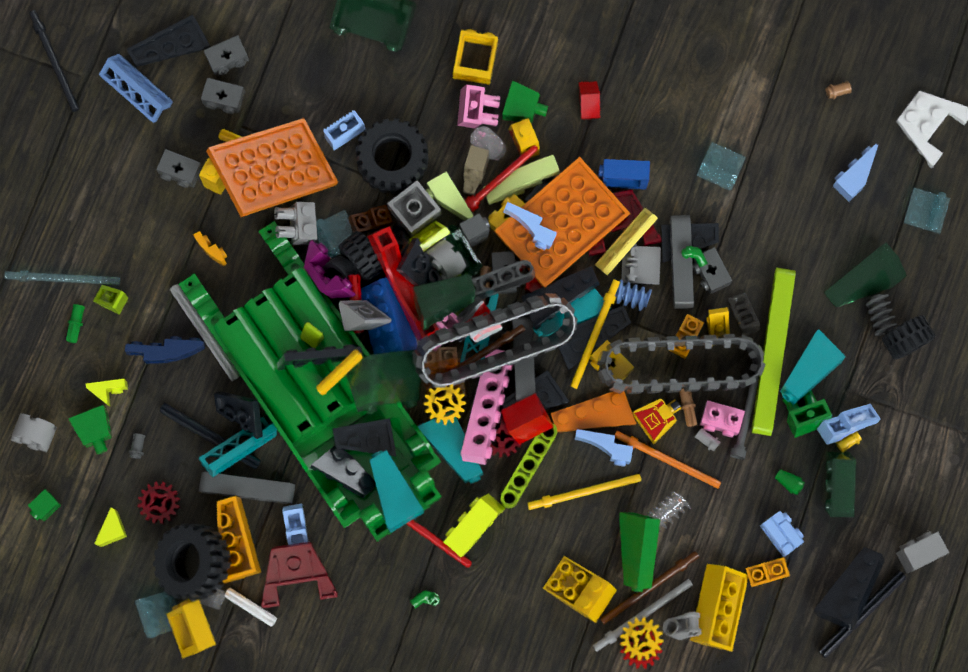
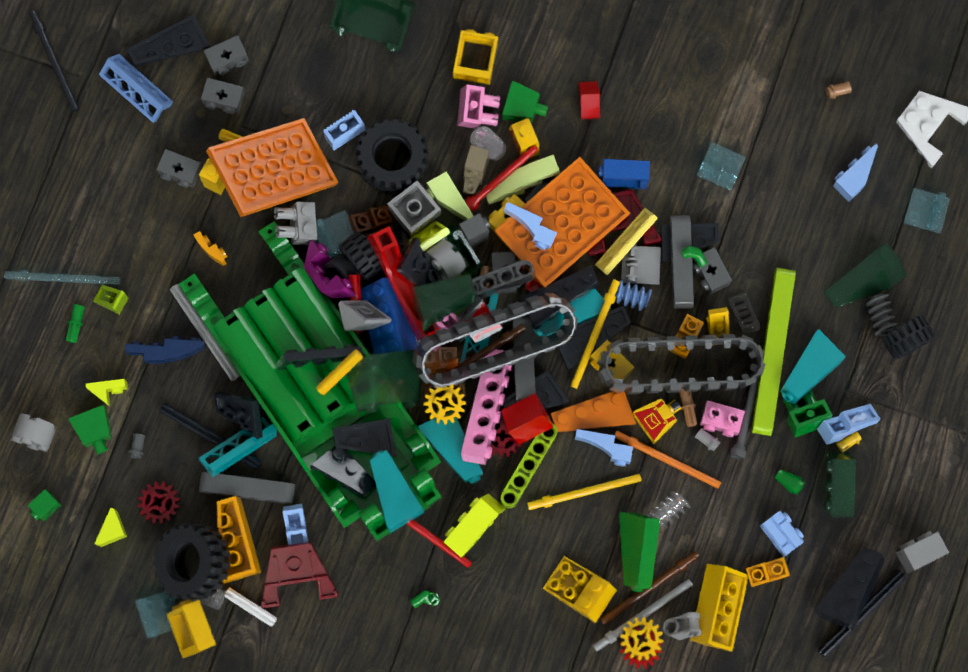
(311, 335): lime slope -> none

